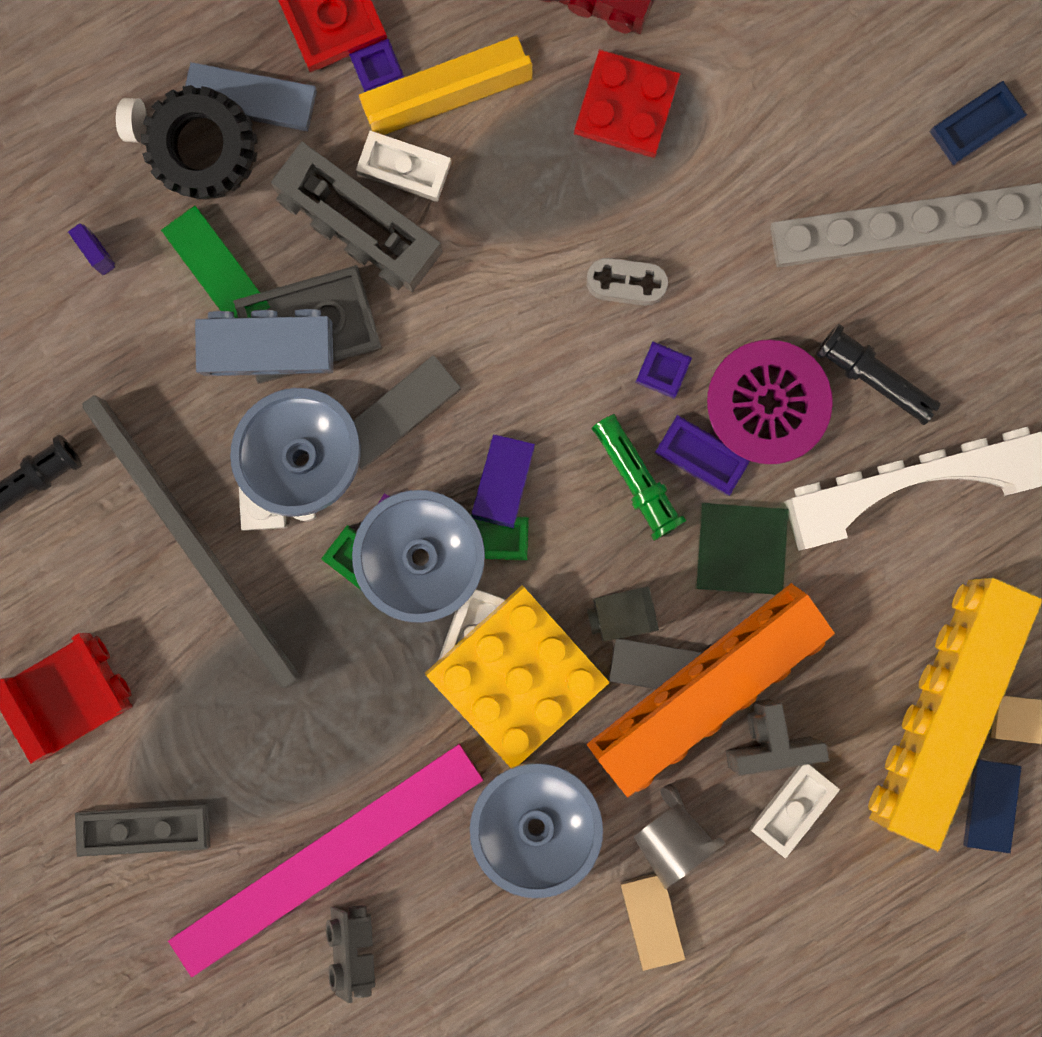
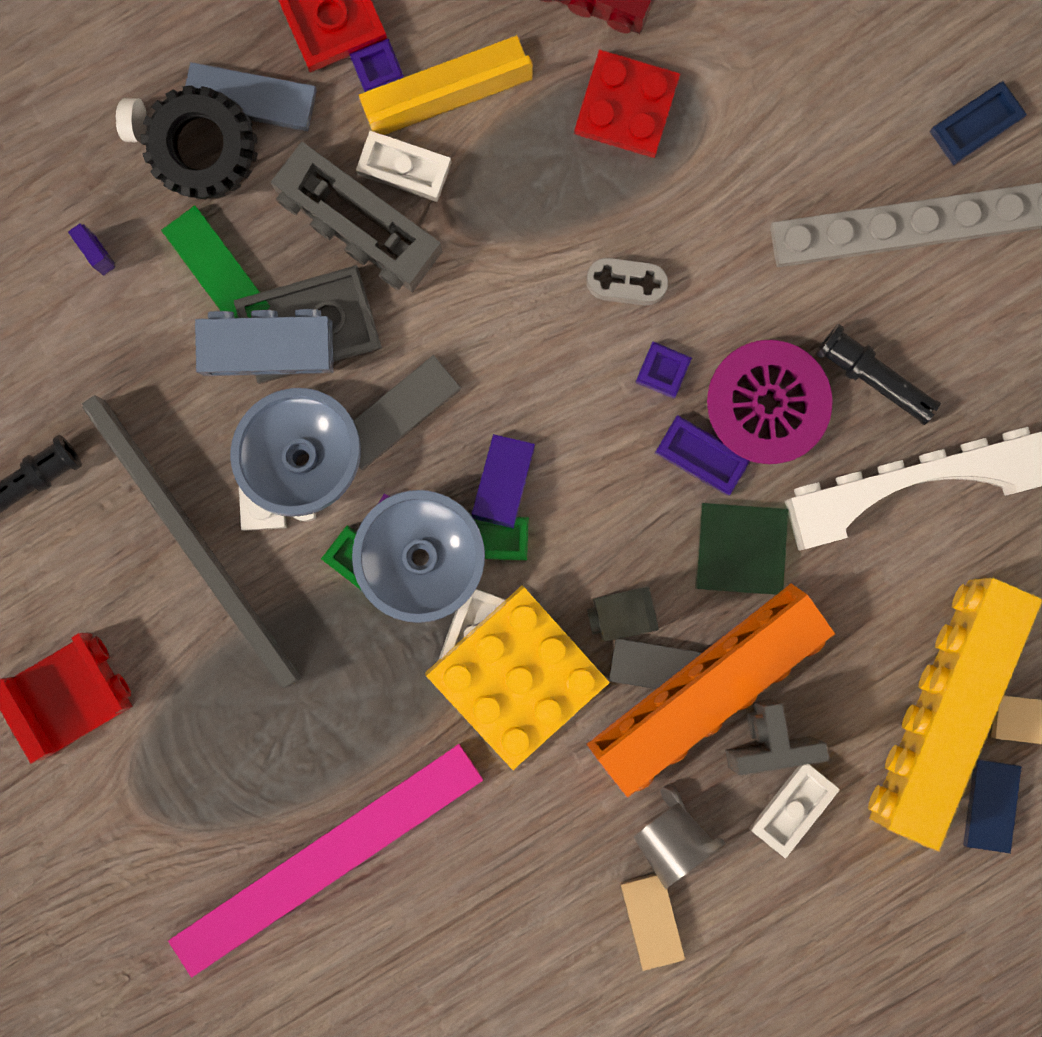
(142, 830): dark grey tile -> none
(350, 970): dark grey hinge -> none
(532, 862): sand blue dish -> none
(648, 495): green pin -> none

